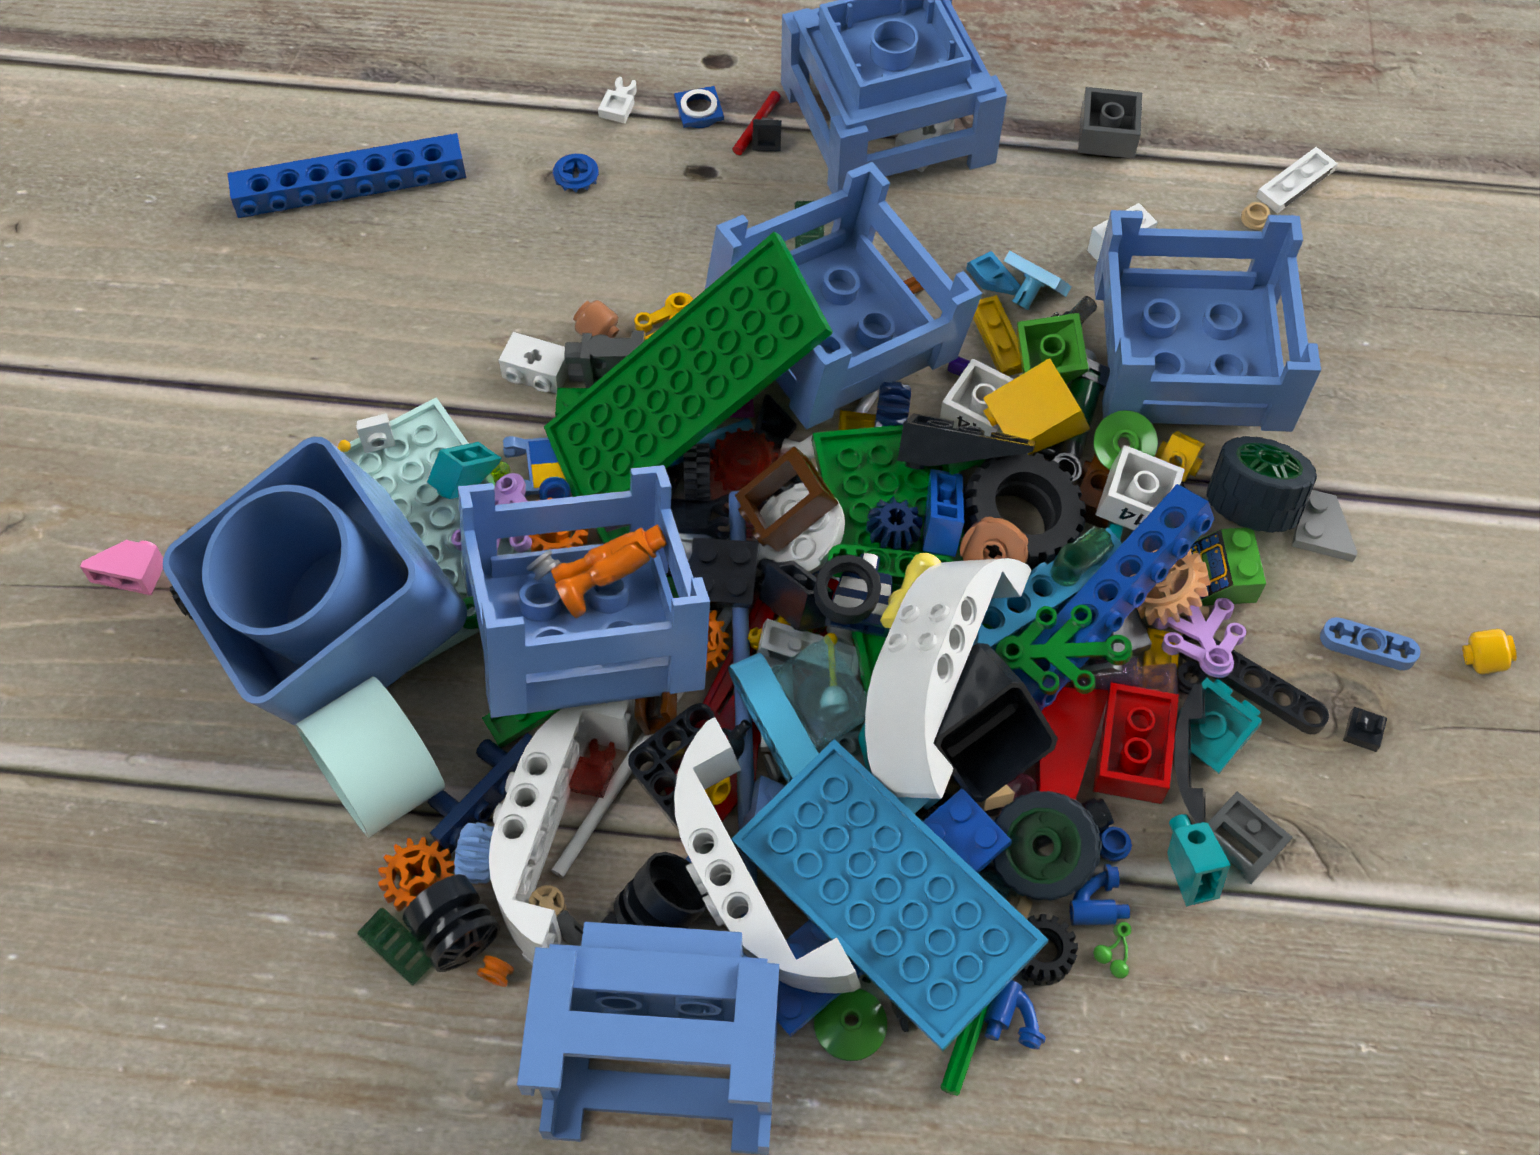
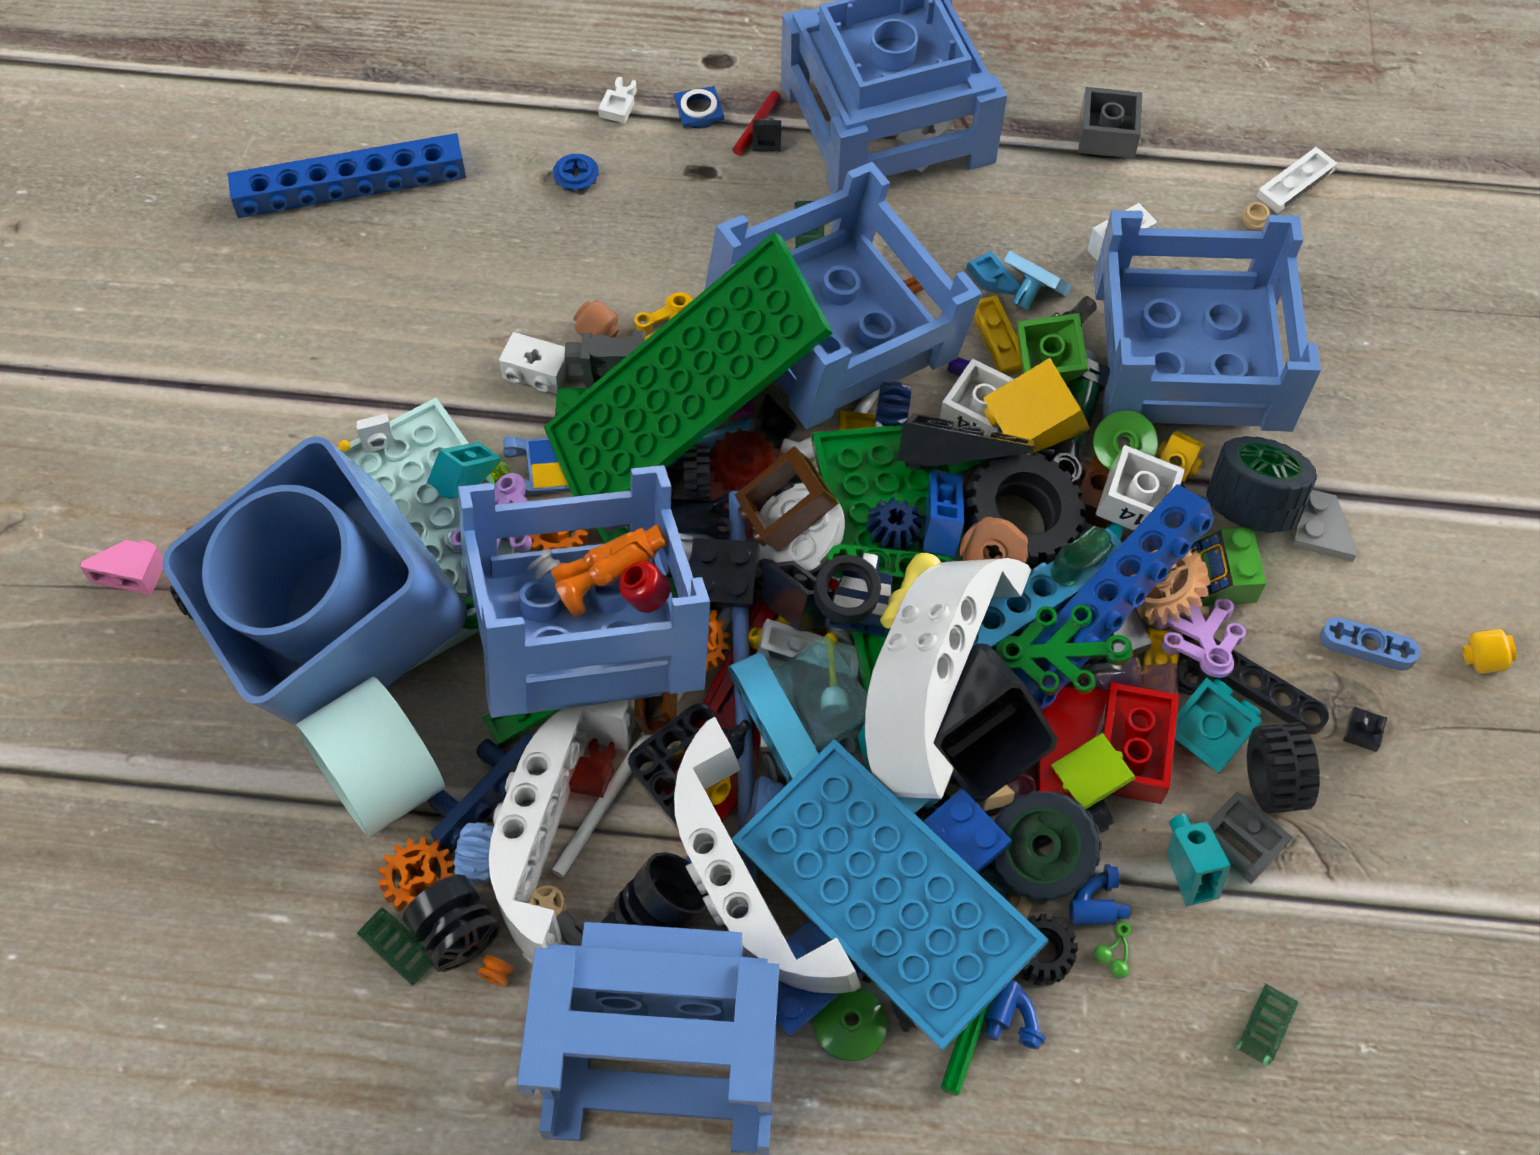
(555, 488): blue plate -> none
(644, 586): none -> red head
(1093, 771): none -> lime piece
(1115, 844): blue plate -> none
(1191, 713): black slope -> none
(1256, 1048): none -> clear green slope
(1283, 768): none -> black tyre

